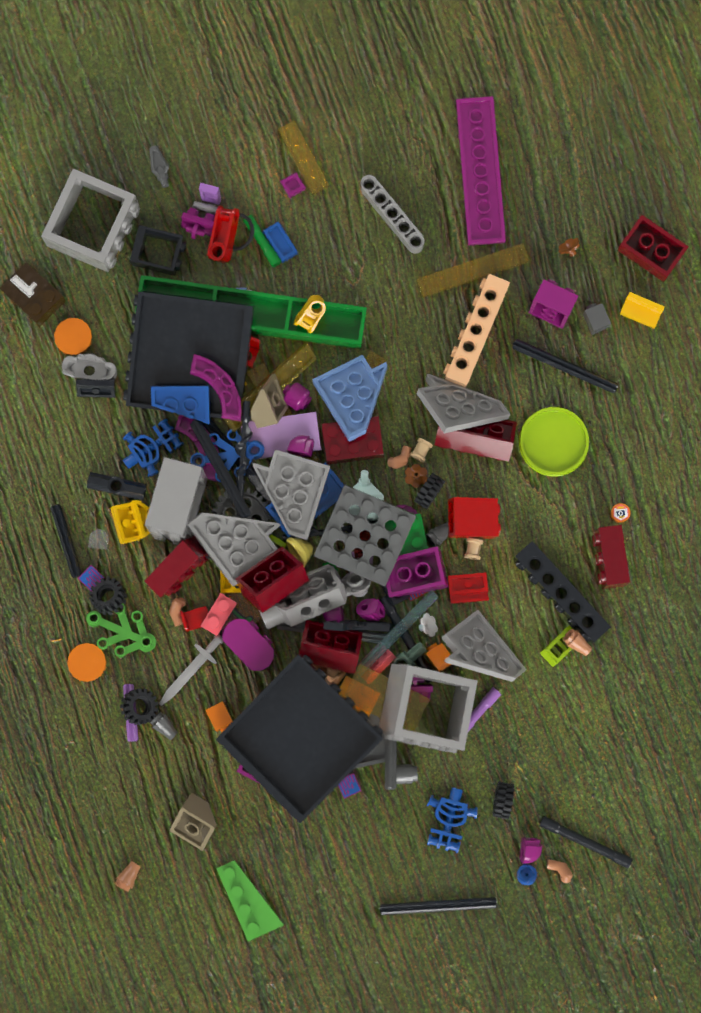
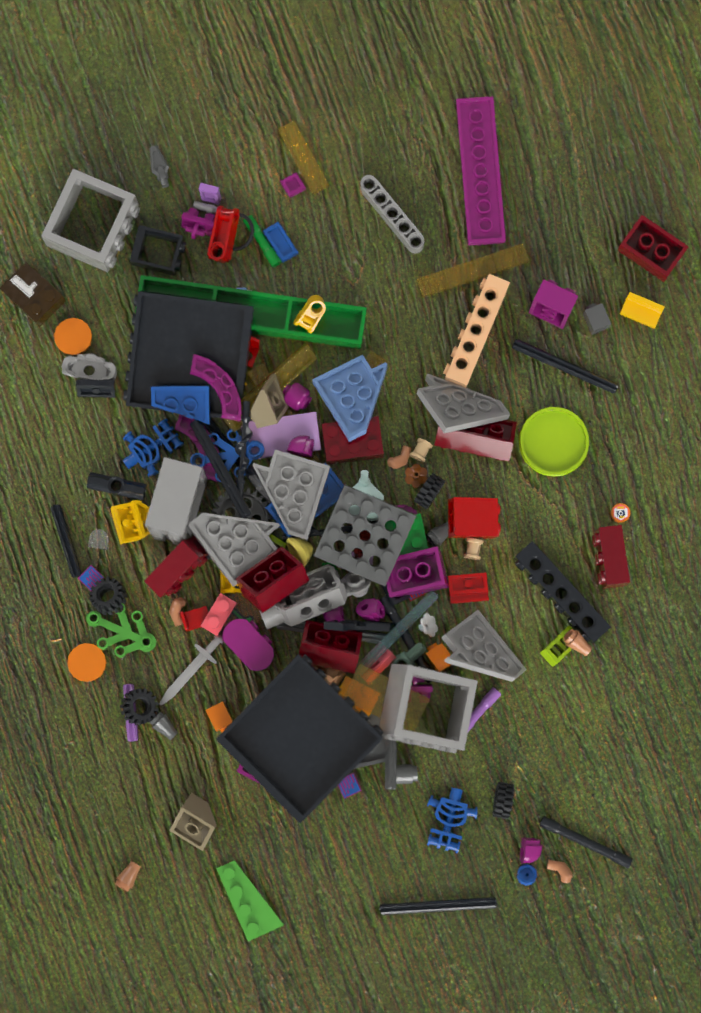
(569, 247): dark orange plant -> none

